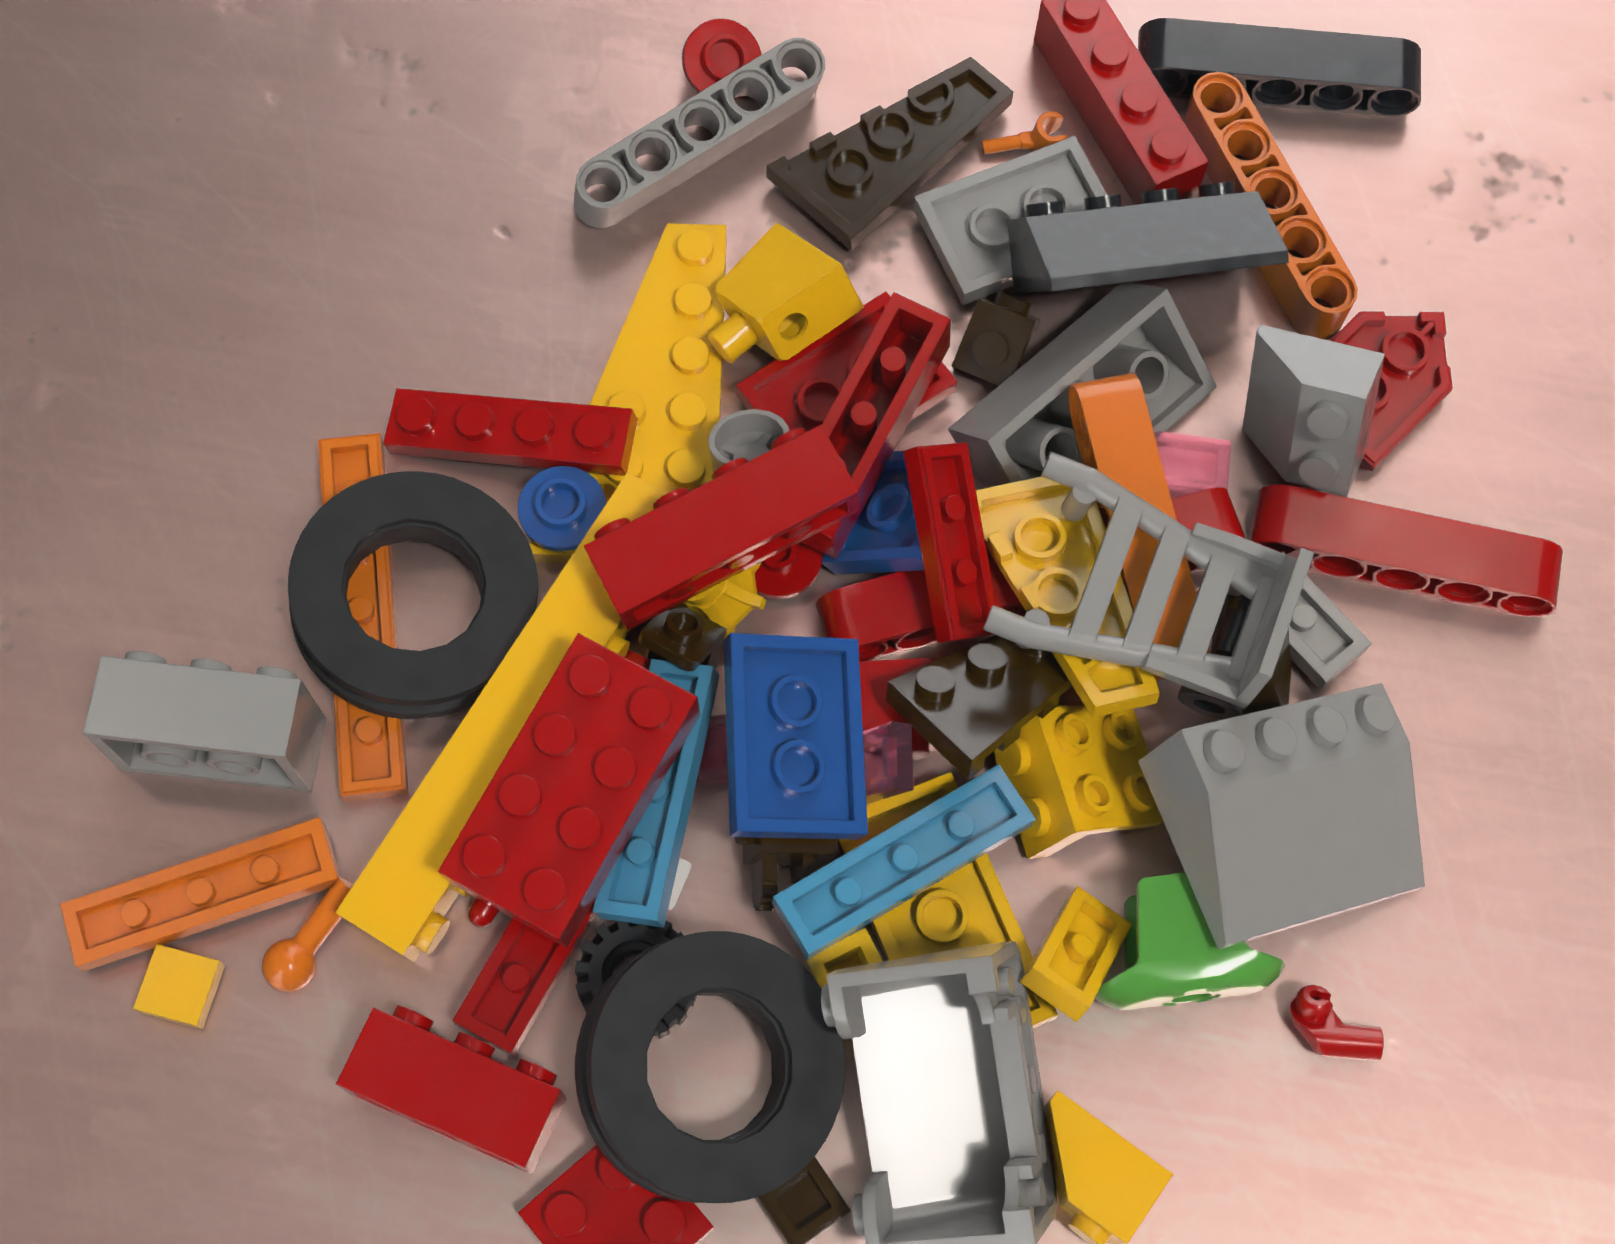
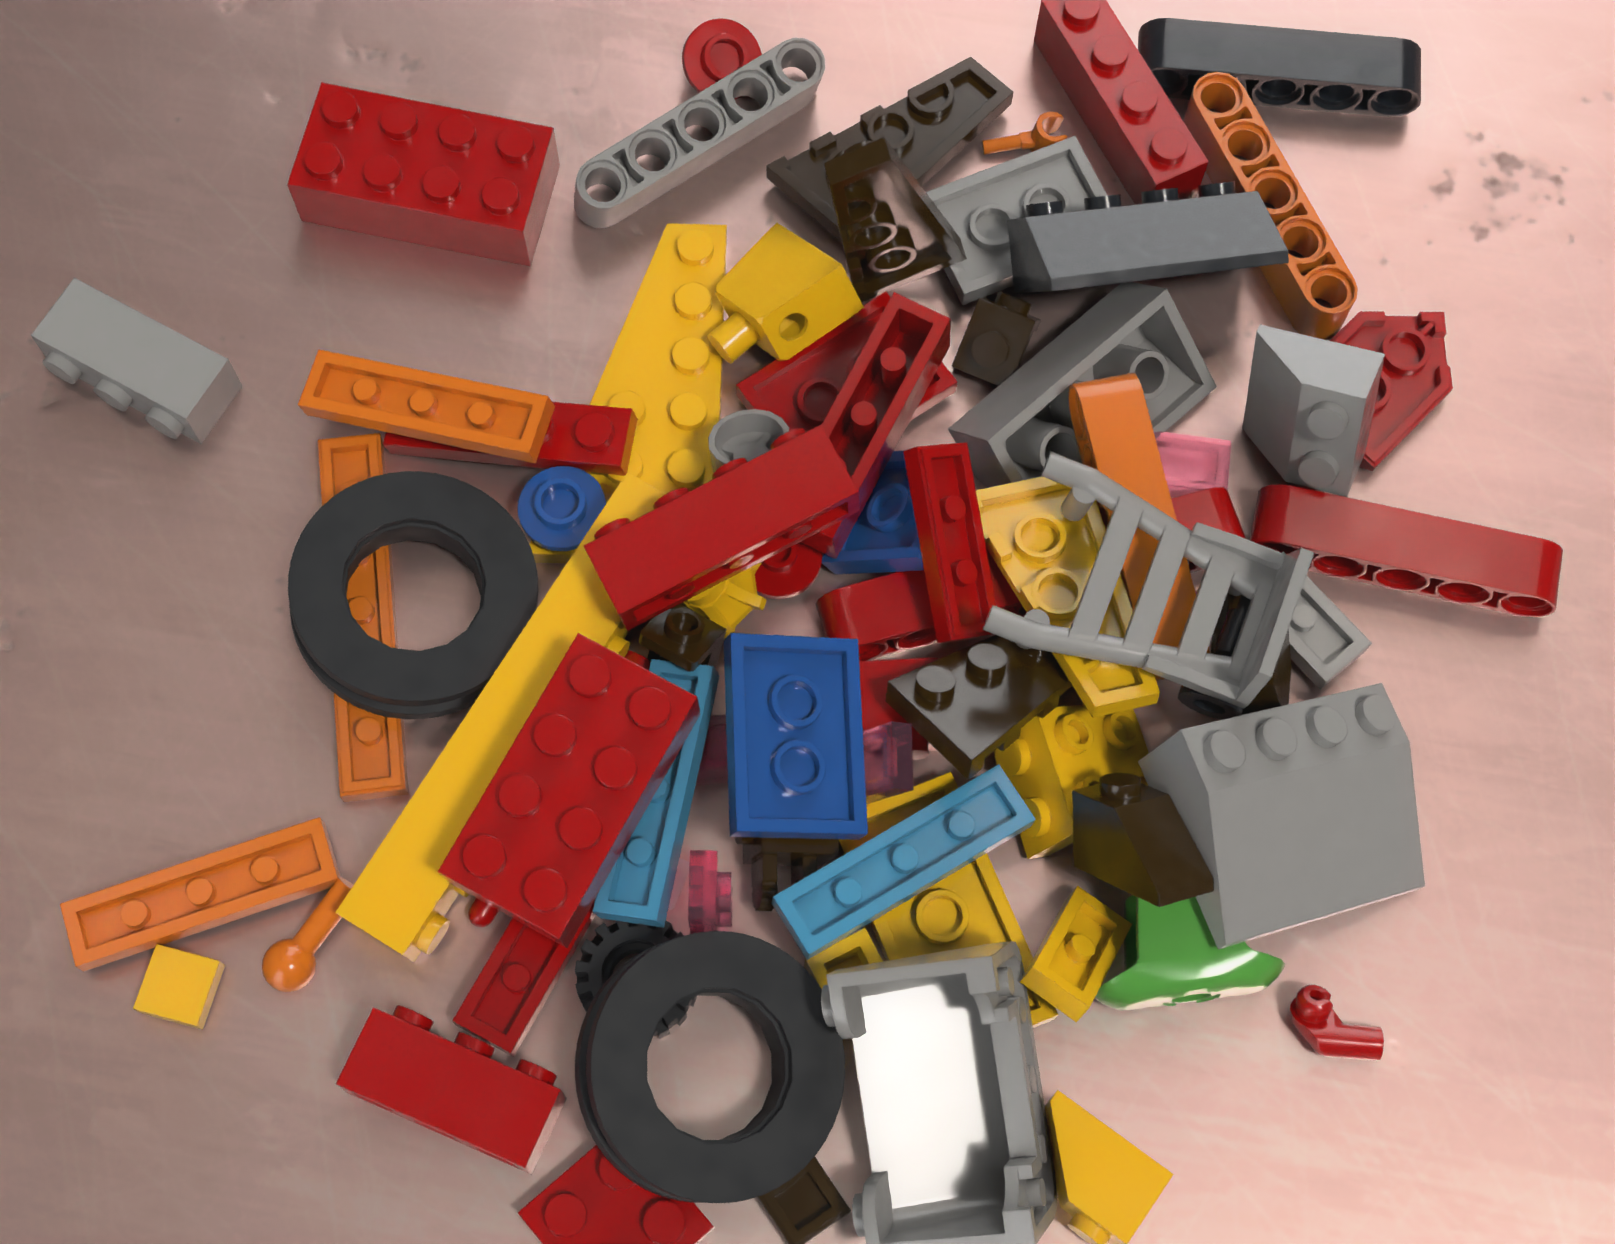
(136, 362): none -> light grey brick
(206, 721): light grey brick -> none
(425, 174): none -> red brick
(427, 406): none -> orange plate
(709, 893): none -> clear pink plate
(887, 220): none -> dark brown wing
(1137, 841): none -> dark brown slope

